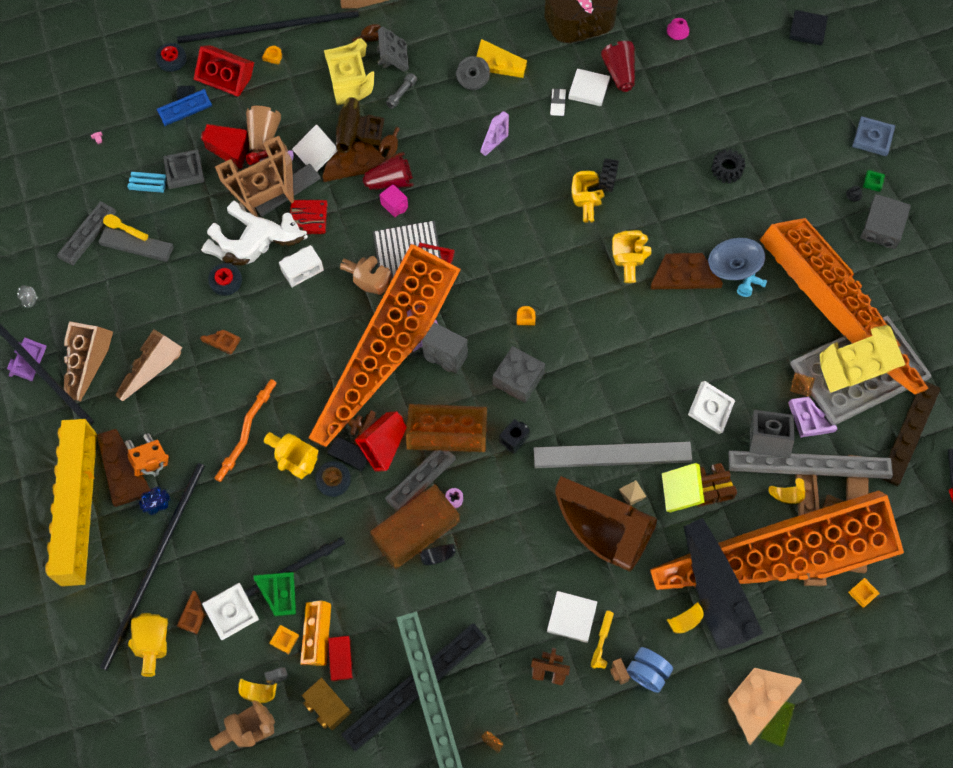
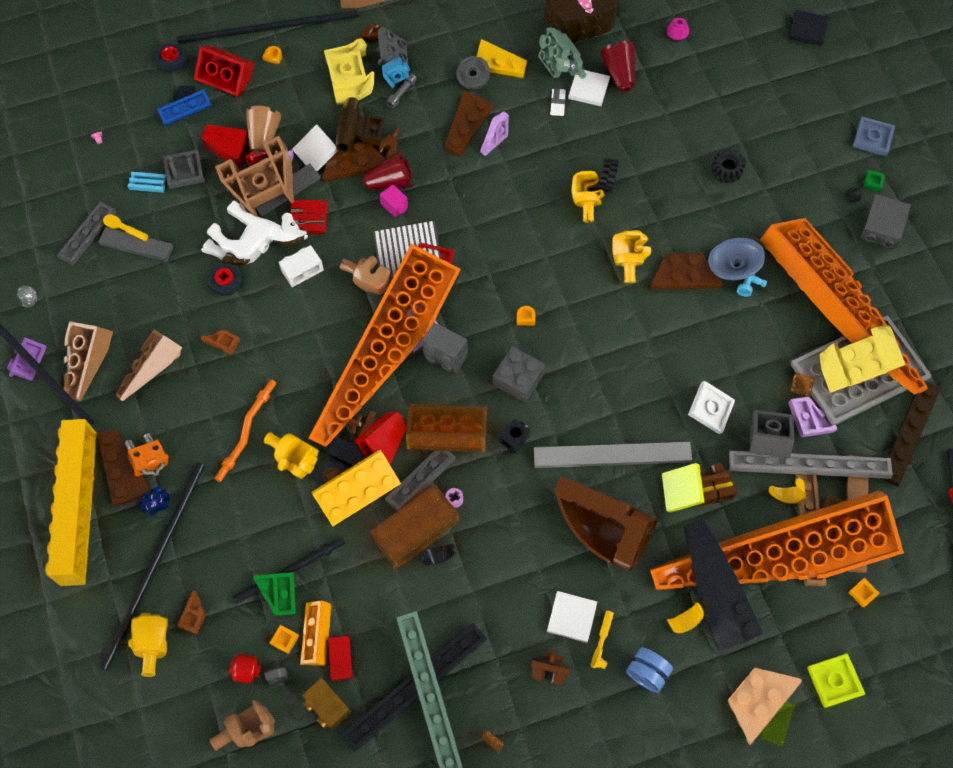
(230, 611): white tile -> none
(244, 668): none -> red head
(258, 692): yellow helmet -> none
(356, 487): none -> yellow plate
(395, 71): none -> dark azure brick
(467, 121): none -> reddish brown wing
(560, 54): none -> sand green piece
(619, 671): medium nougat plate -> none
(632, 493): tan slope -> none
(835, 680): none -> neon yellow tile

